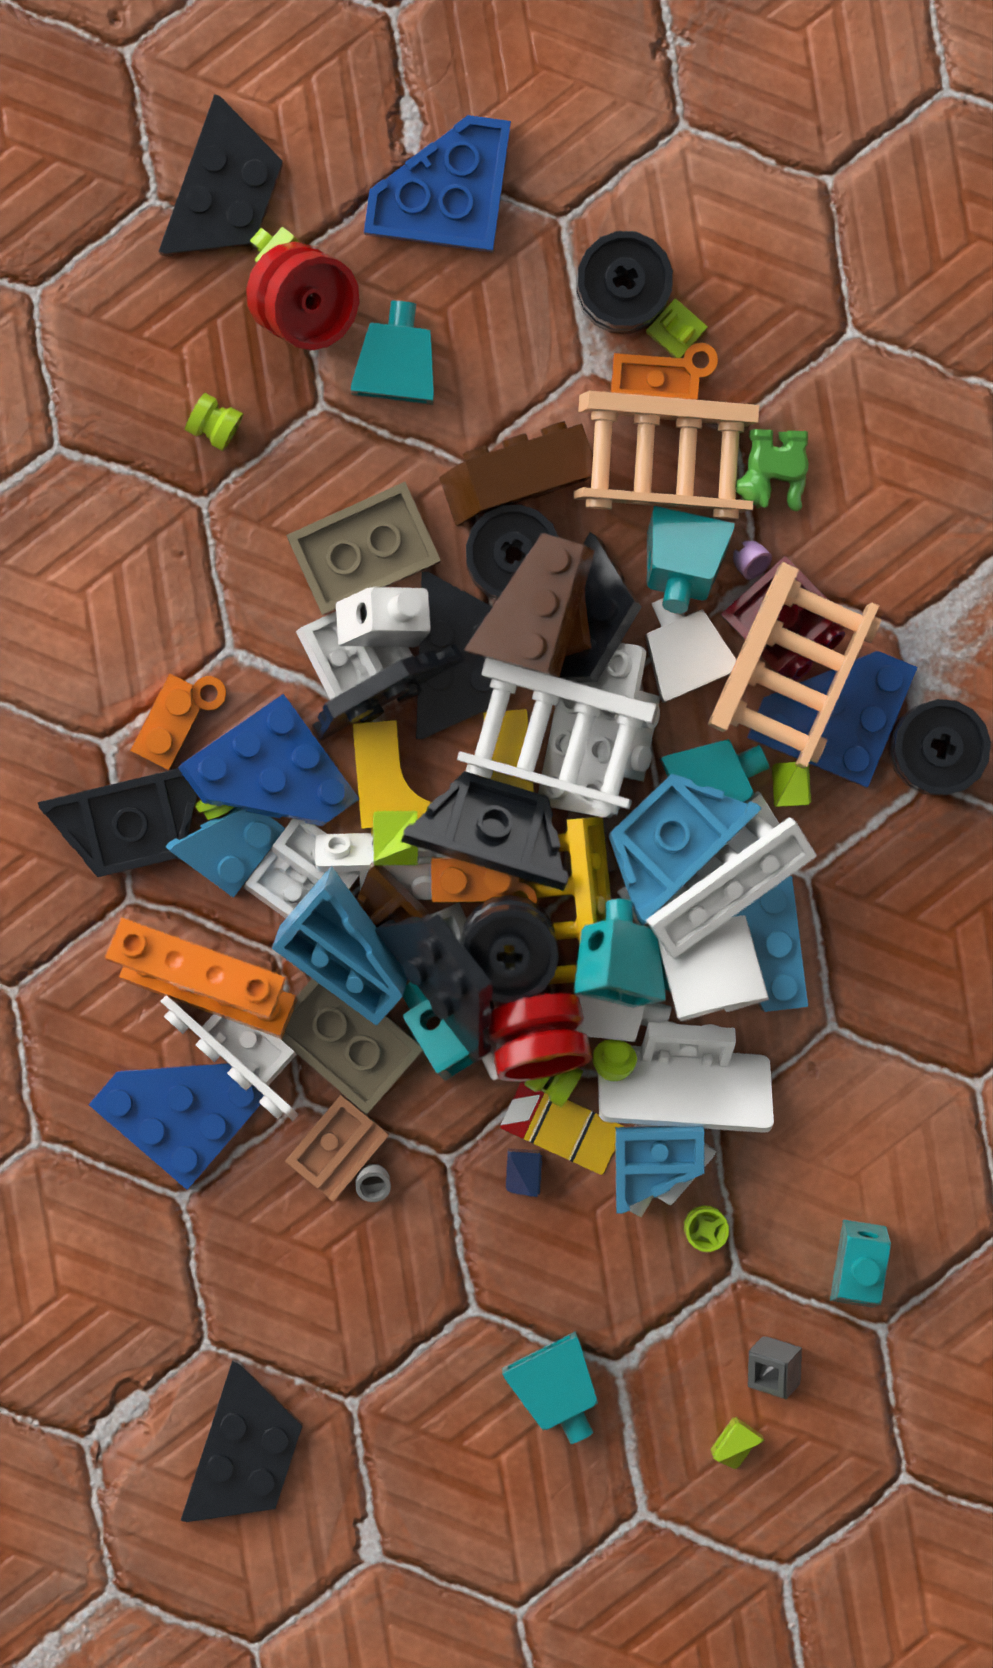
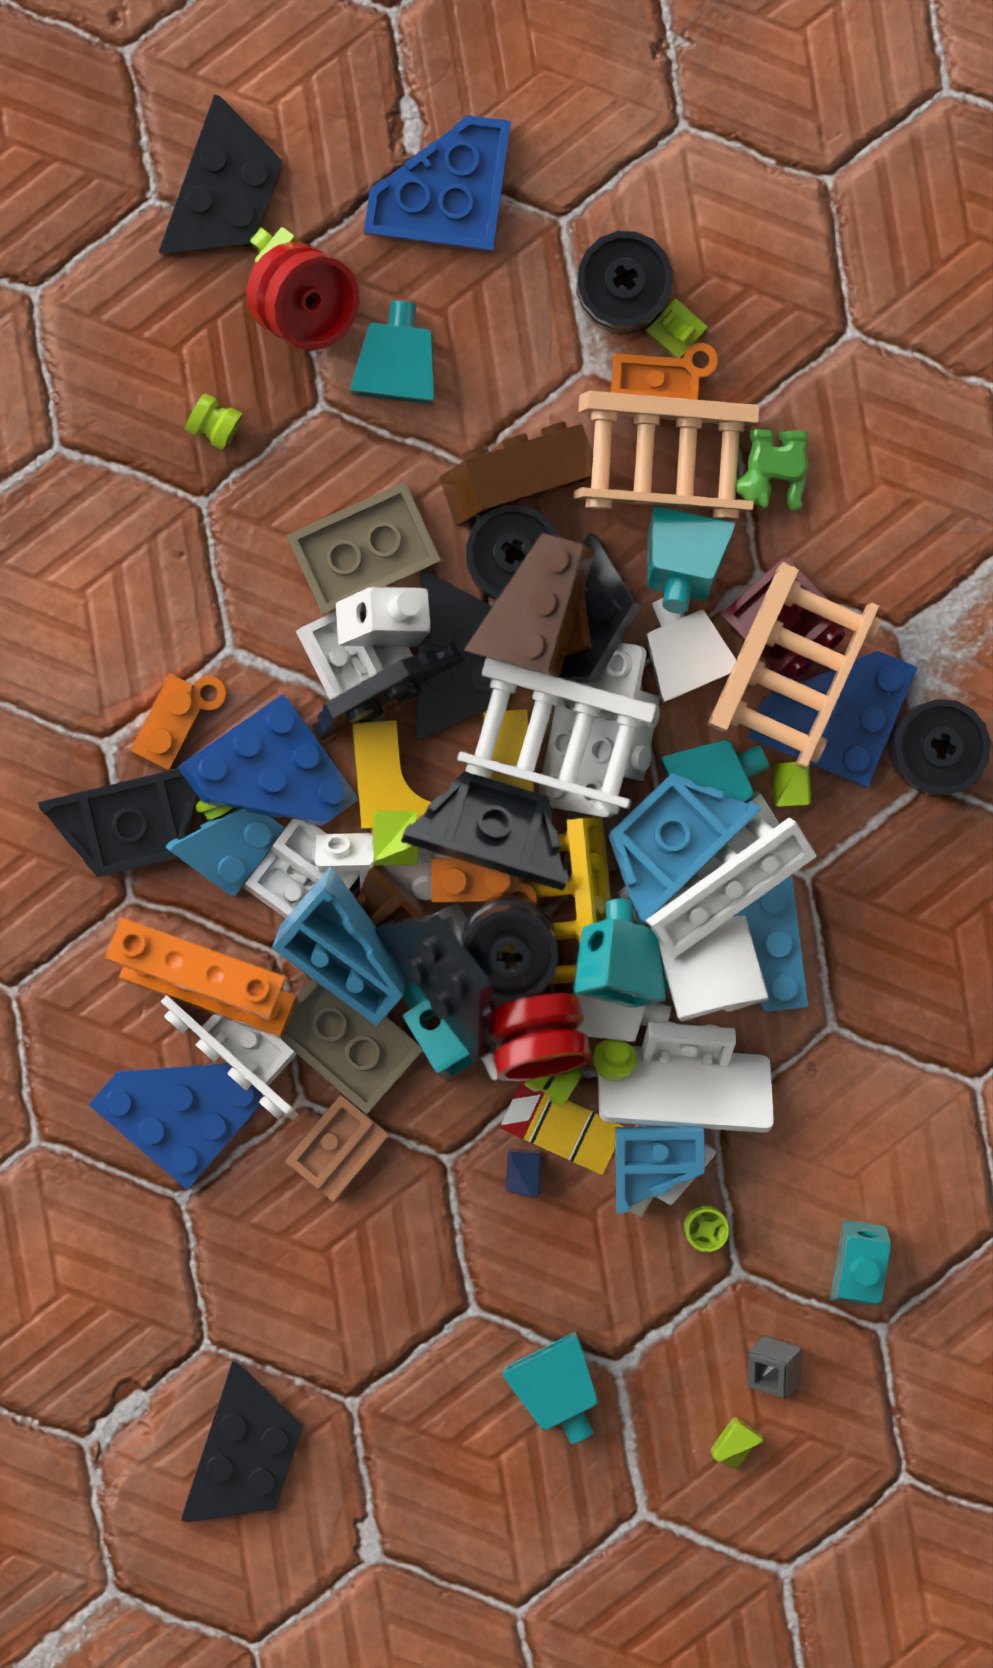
(373, 1183): light grey hinge -> none
(752, 559): lavender hinge -> none

